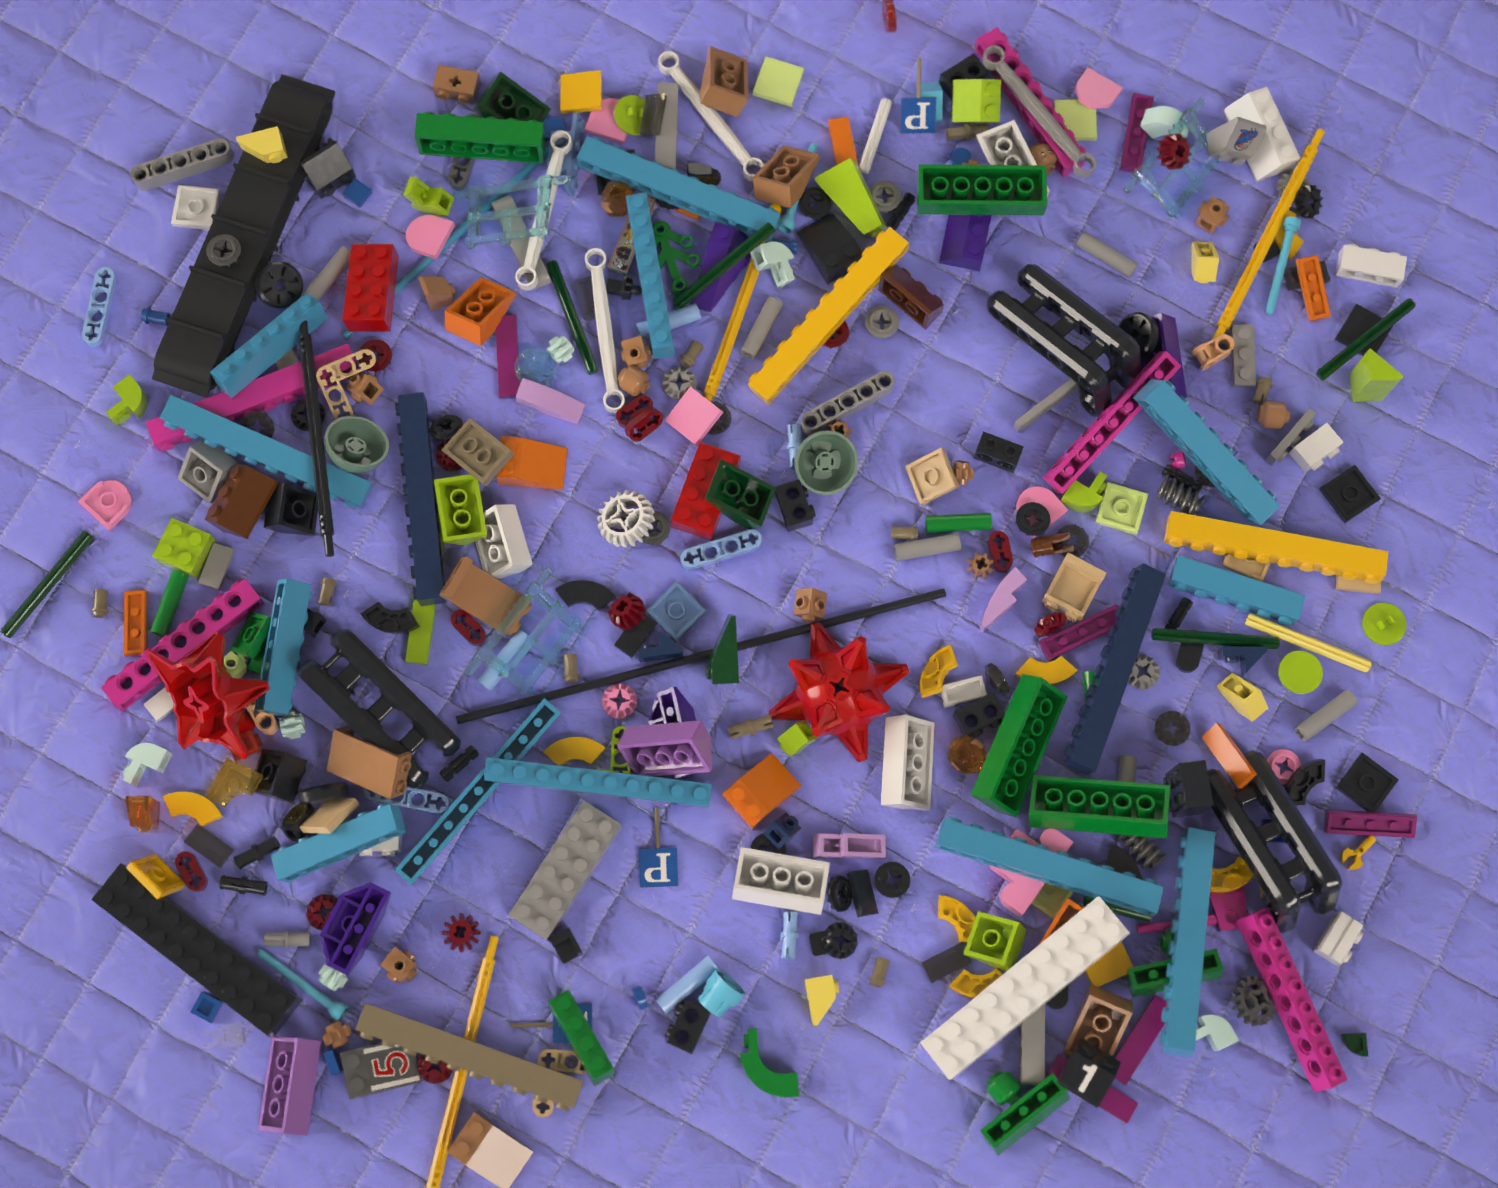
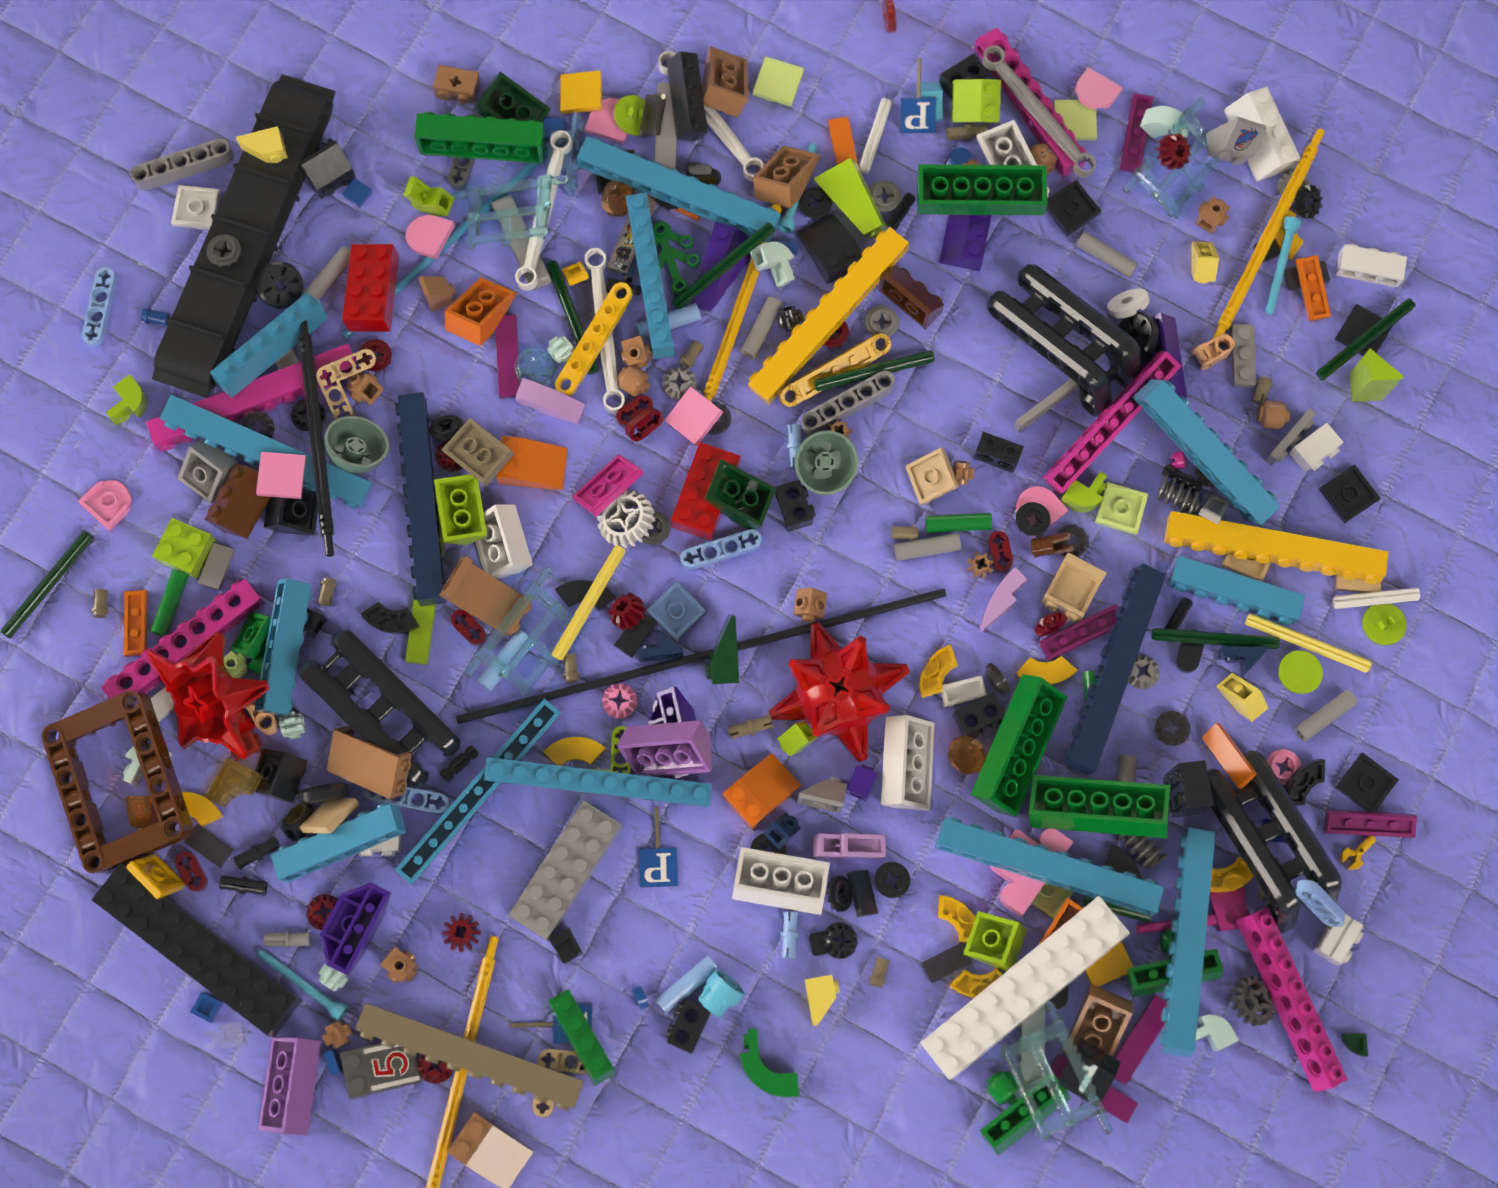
(156, 768): none -> reddish brown beam
(281, 475): none -> bright pink tile
(575, 273): none -> yellow tile
(588, 602): none -> light yellow axle
(594, 339): none -> yellow plate
(607, 485): none -> dark pink tile
(687, 96): none -> black brick
(789, 318): none -> black gear
(825, 795): none -> light grey slope
(853, 358): none -> yellow plate
(861, 782): none -> dark purple brick
(871, 370): none -> dark green axle
(1066, 1118): none -> clear light blue piece
(1072, 208): none -> black plate
(1127, 303): none -> white tile
(1214, 508): none -> light grey tile
(1320, 903): none -> light blue beam
(1376, 598): none -> white axle

